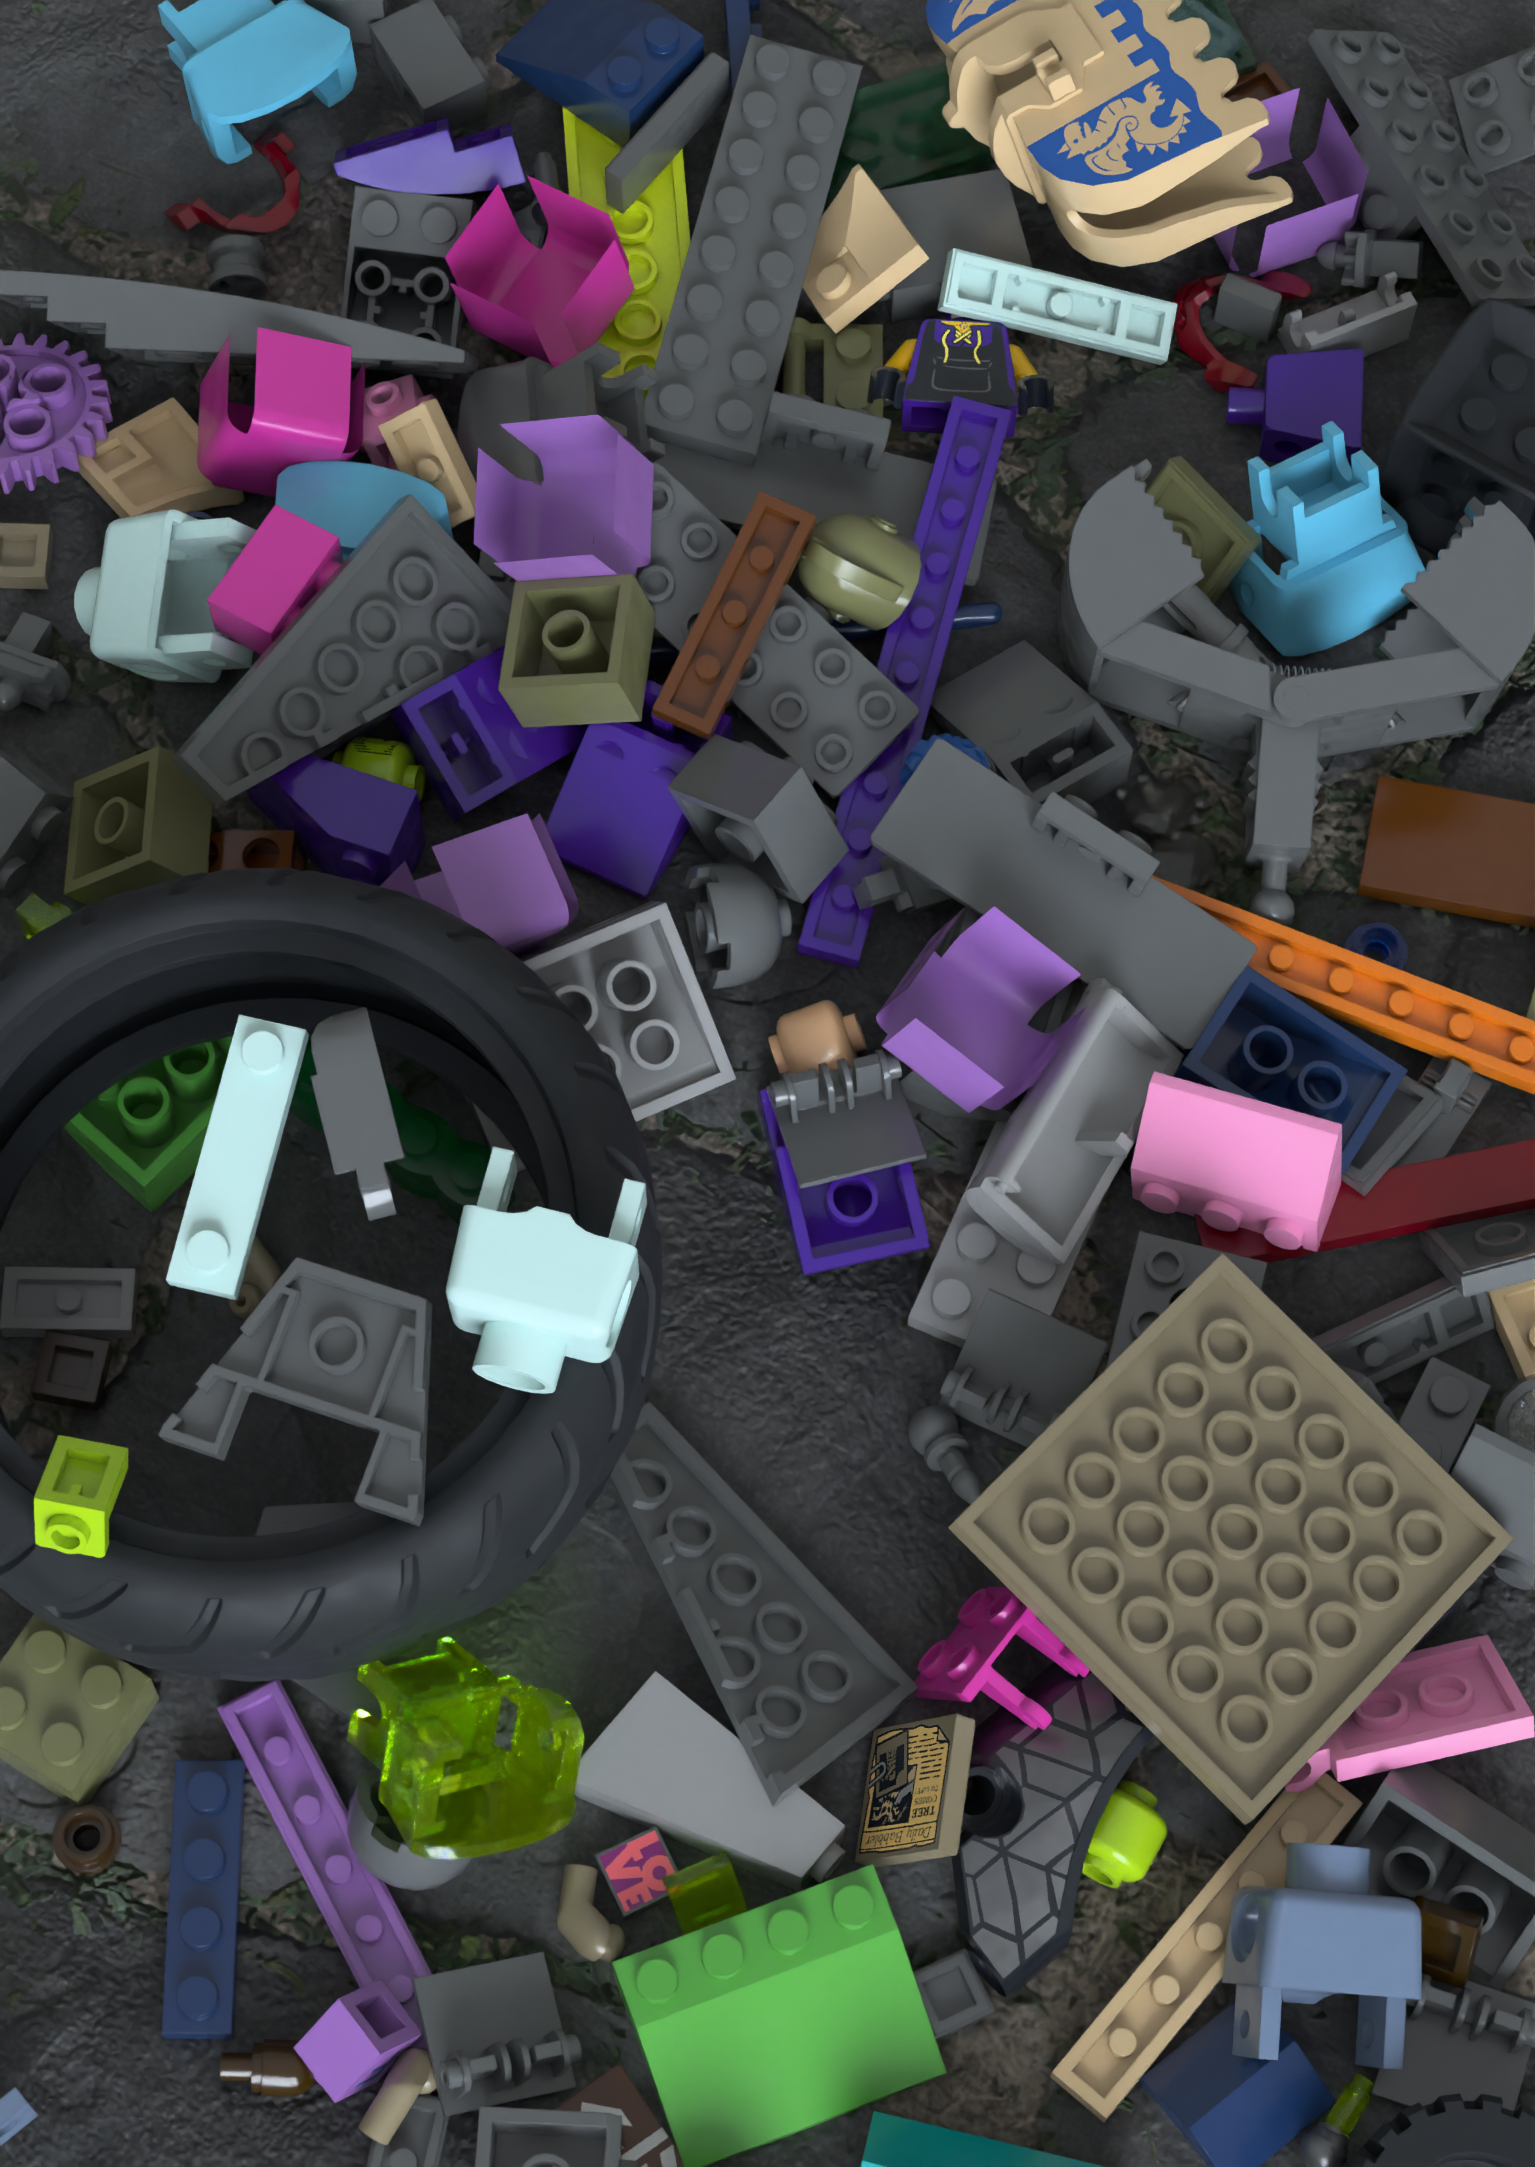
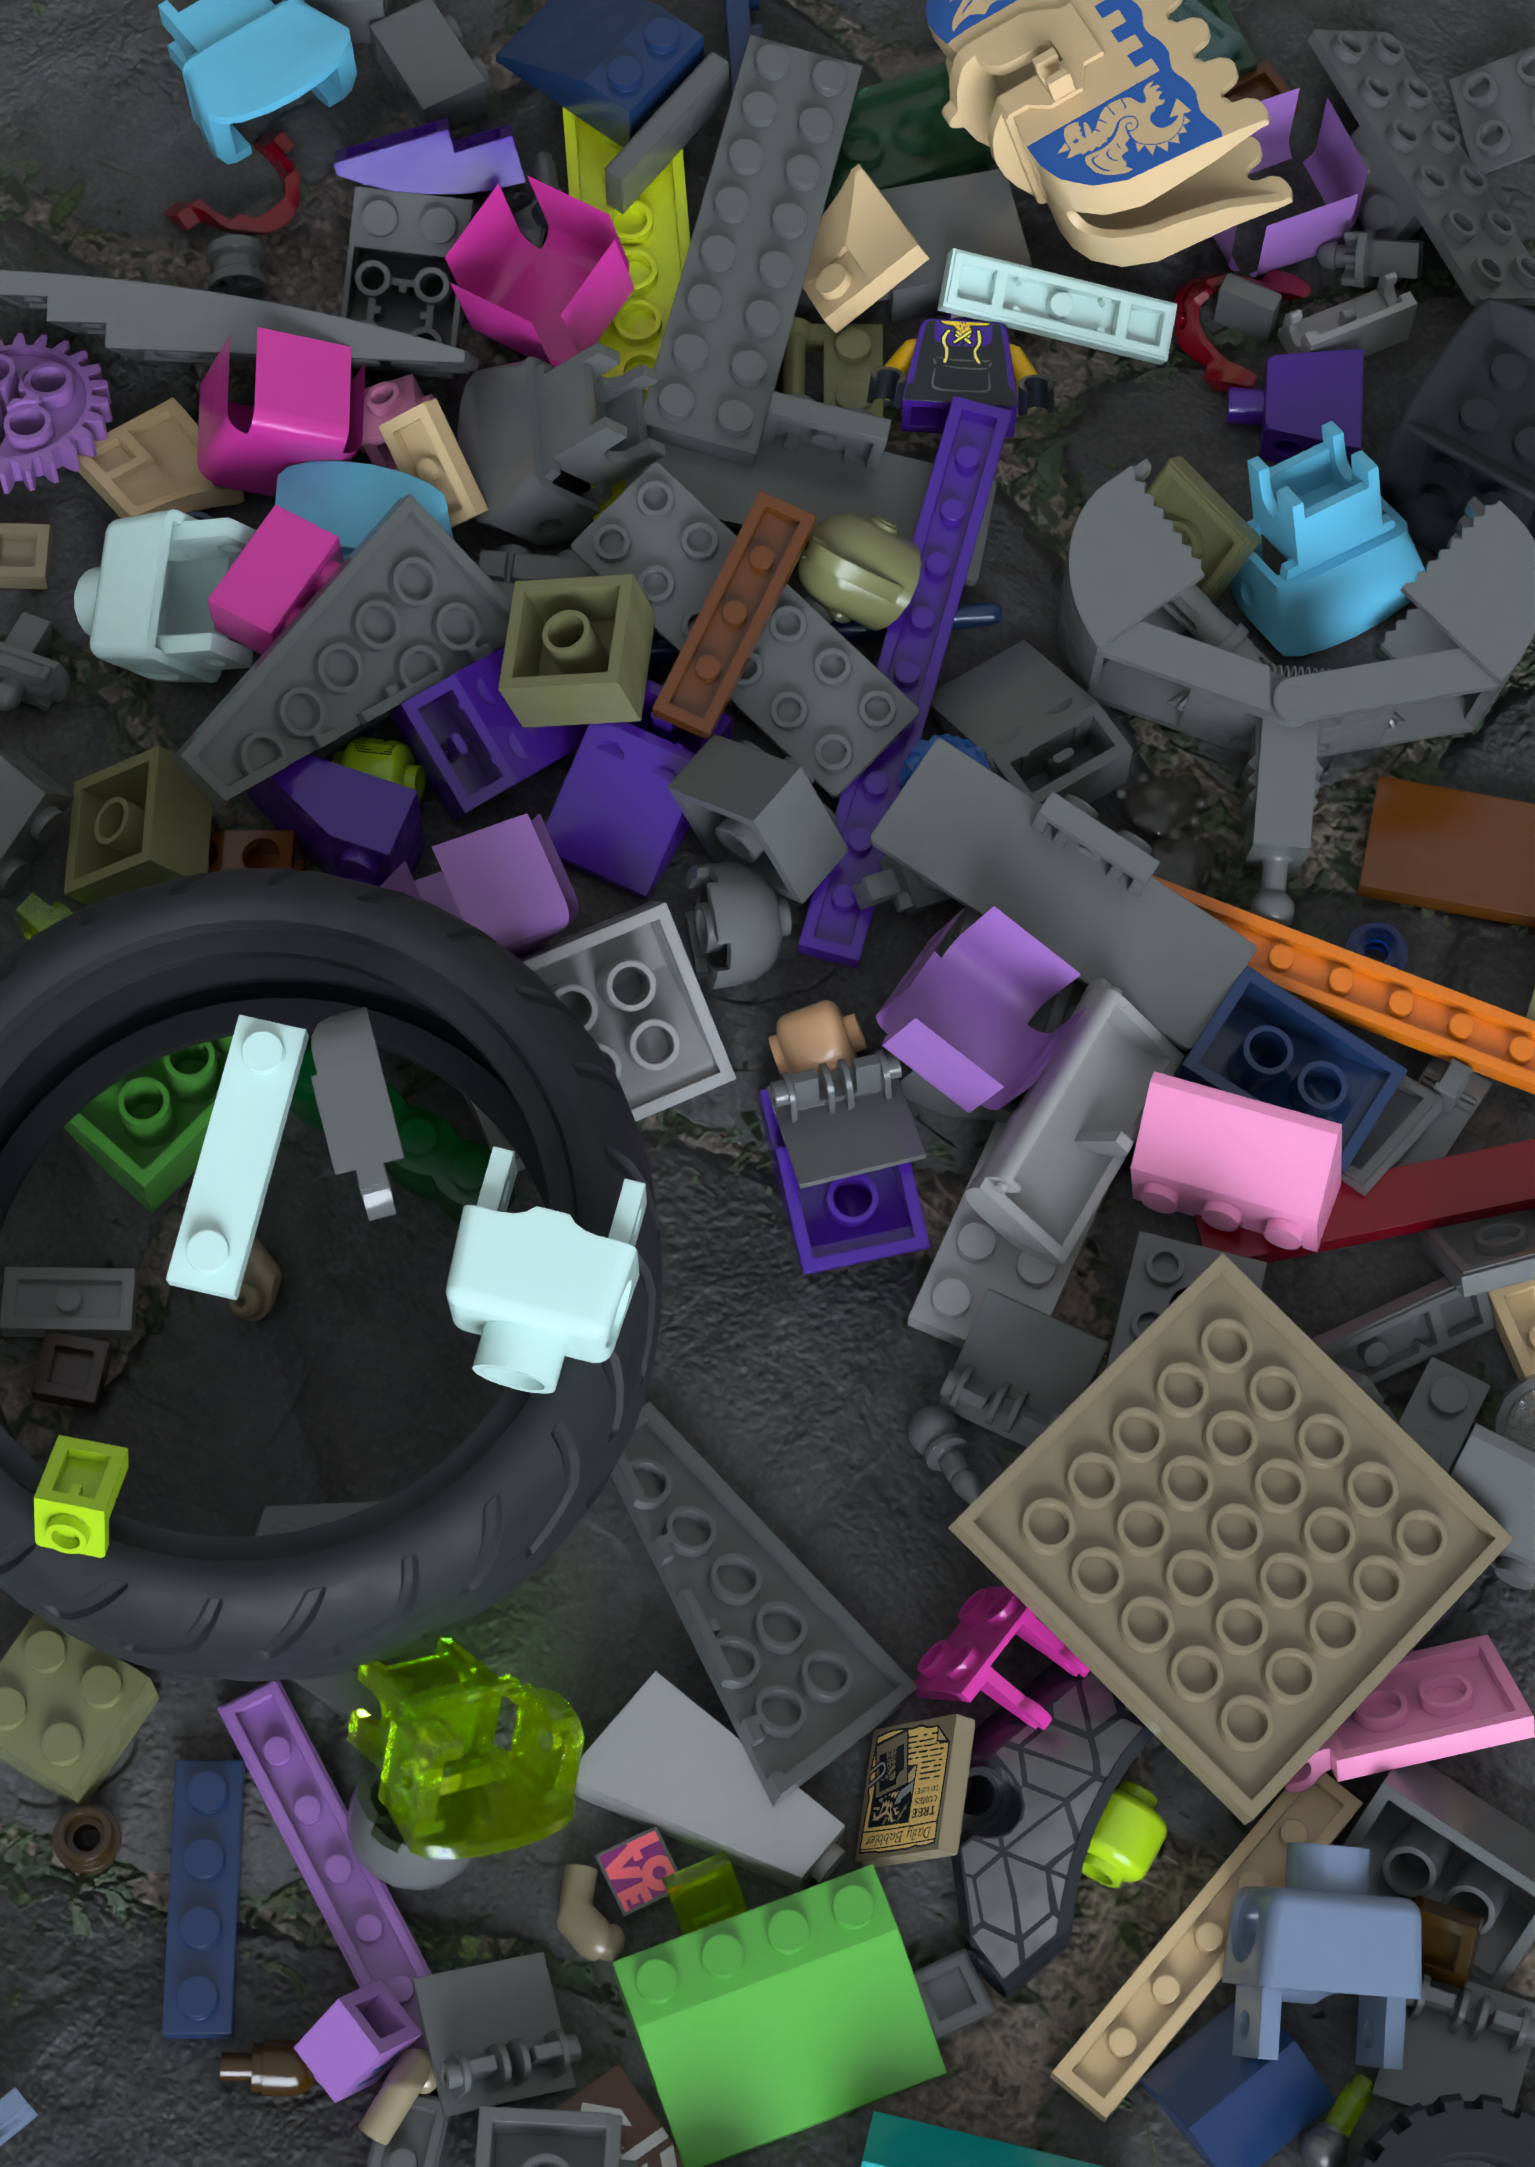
(336, 1351): dark grey wing -> none
(589, 488): medium lavender piece -> none

